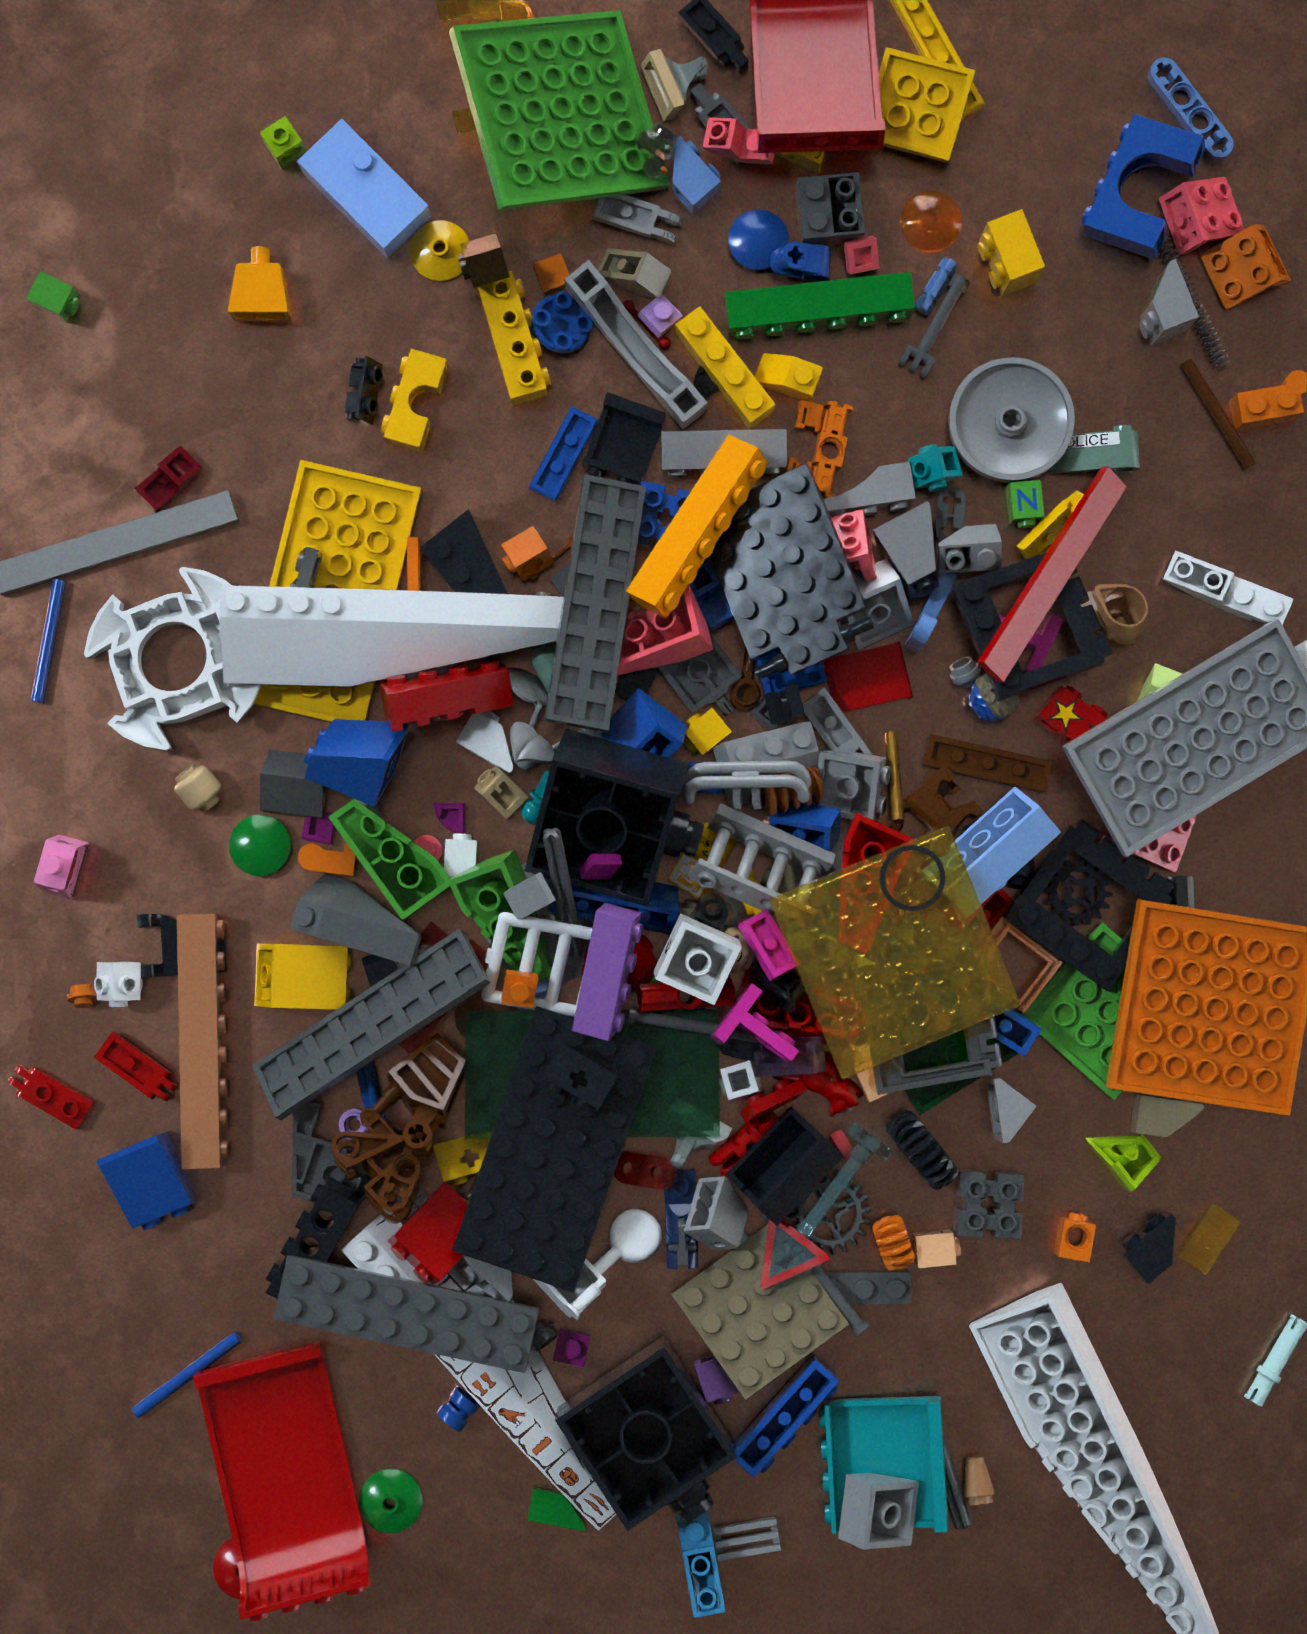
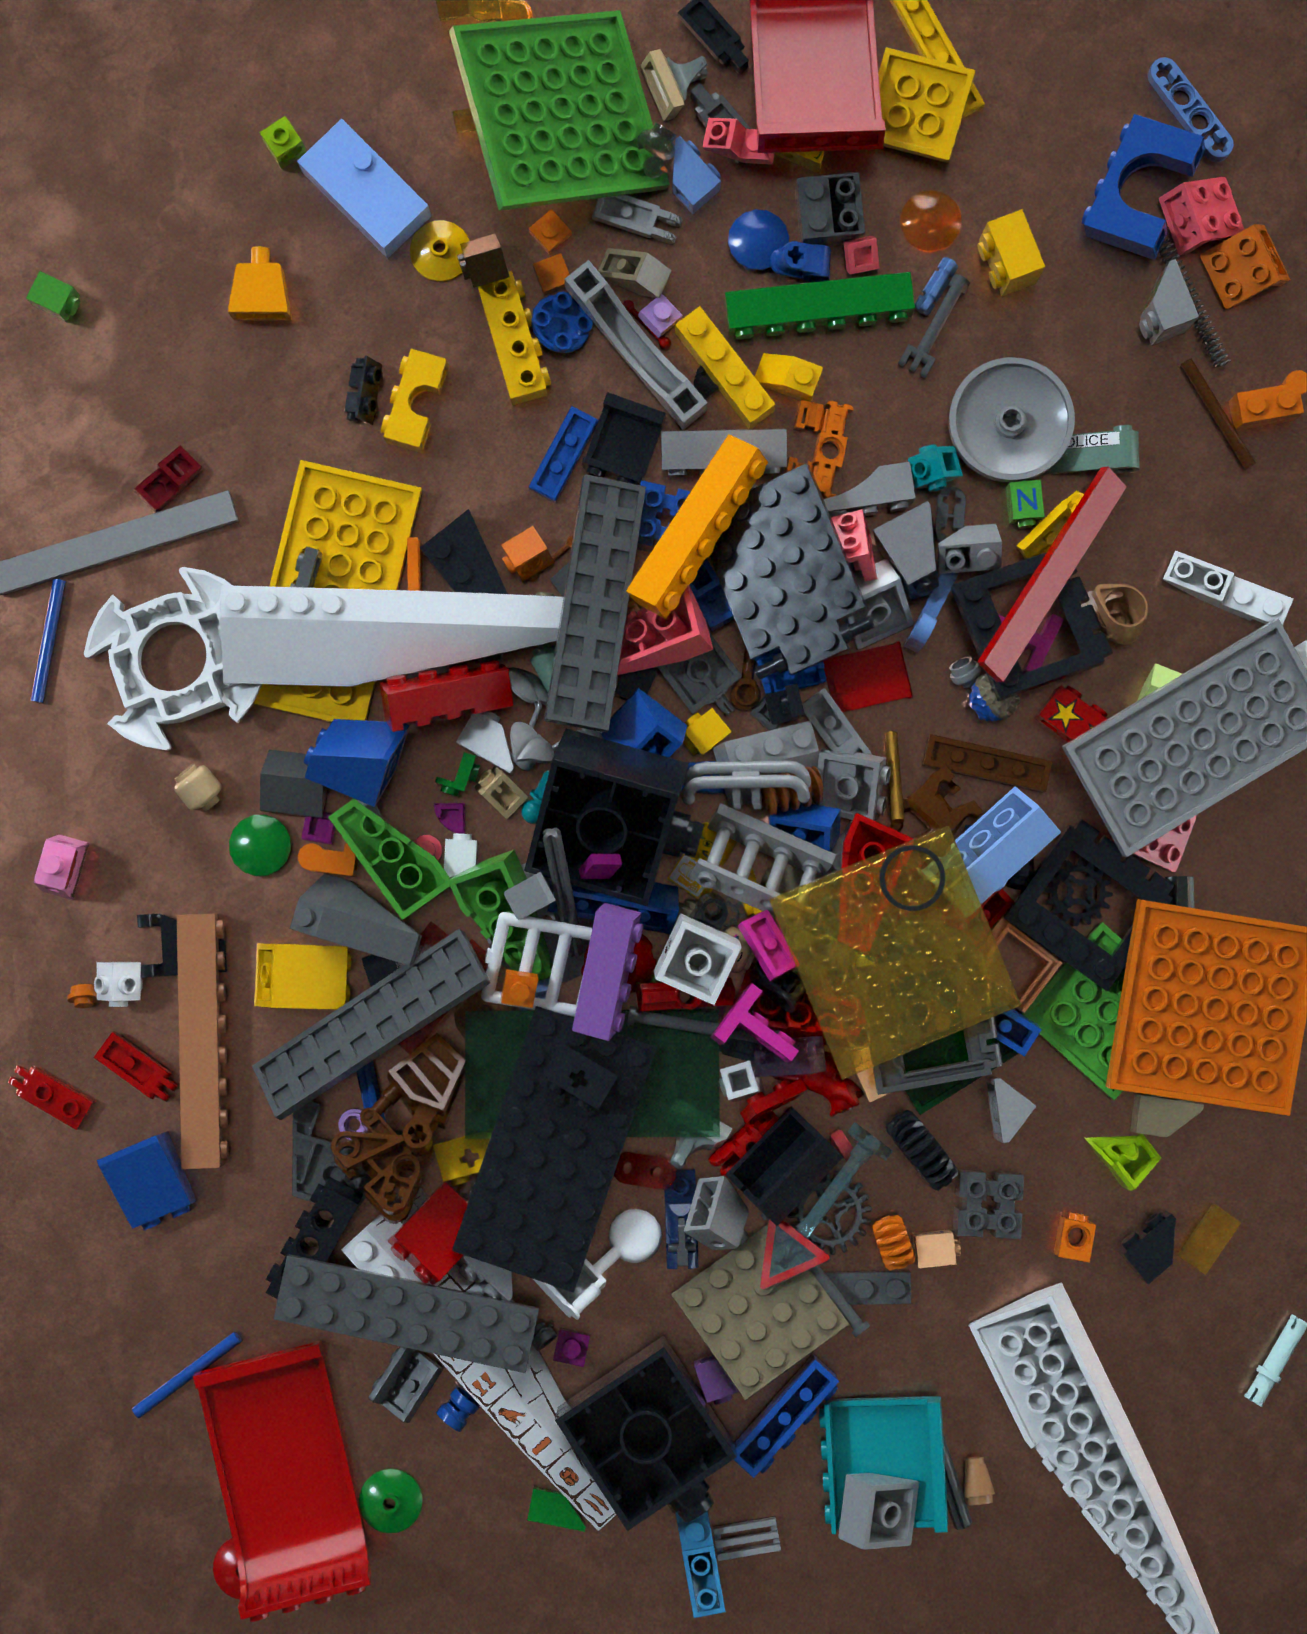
(405, 1382): none -> dark grey bracket
(467, 773): none -> green bracket
(550, 231): none -> orange plate

